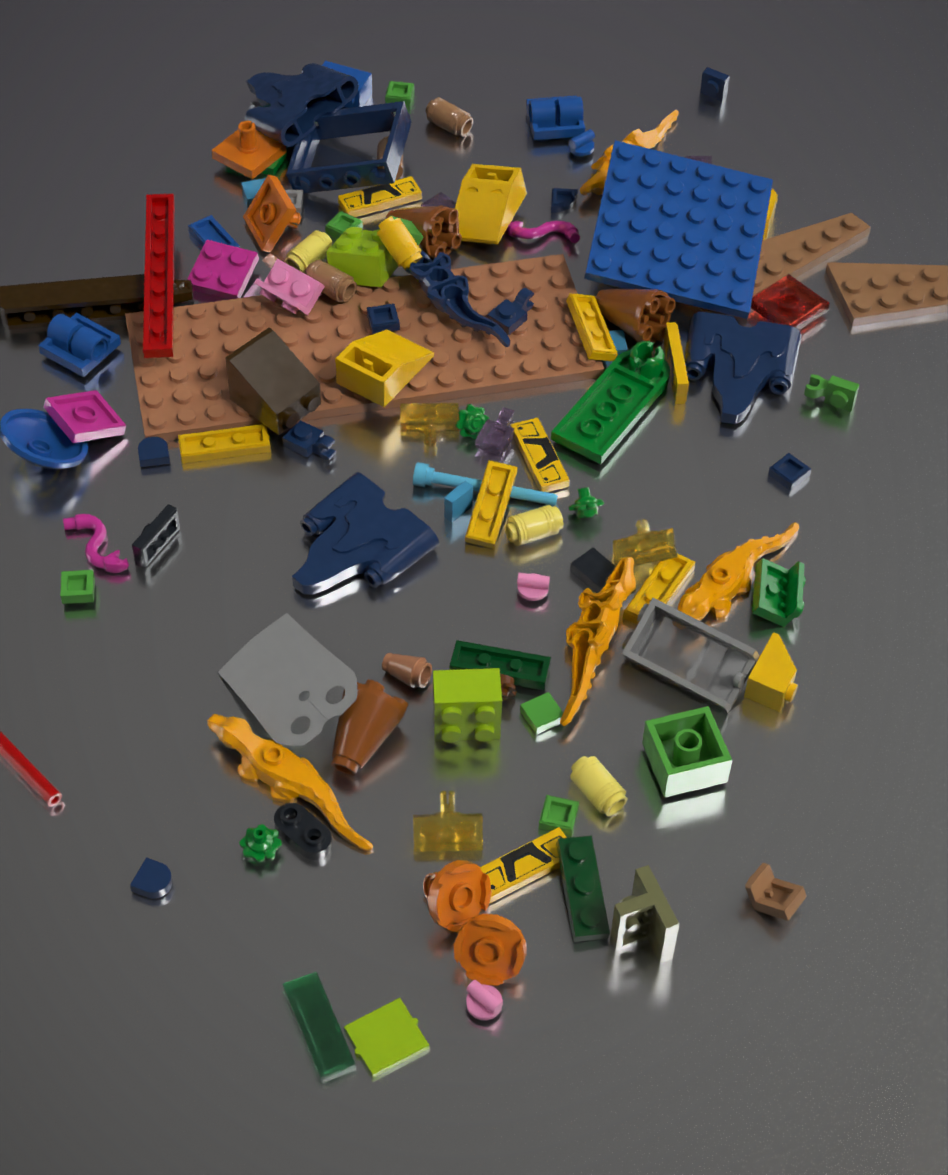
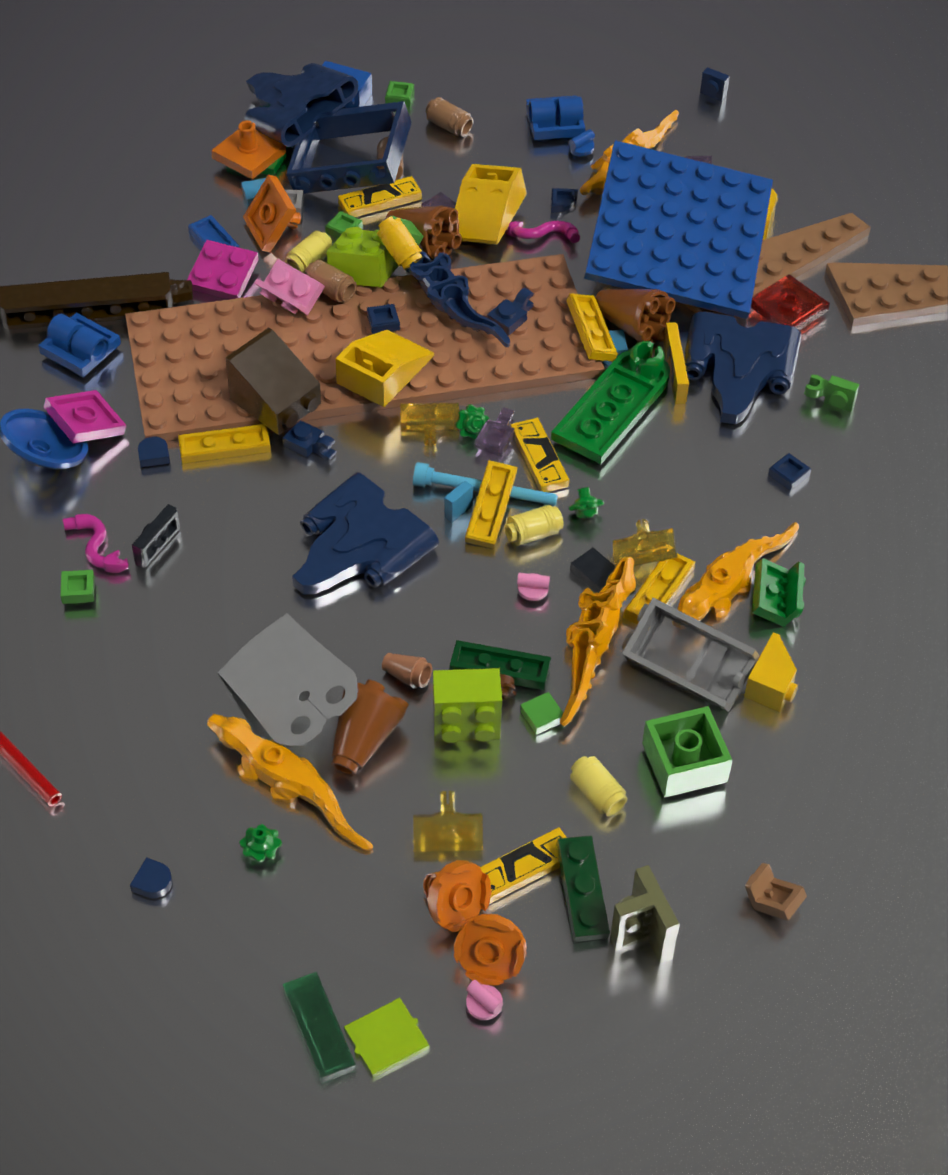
(159, 276): red plate -> none
(300, 829): black plate -> none
(559, 813): bright green tile -> none

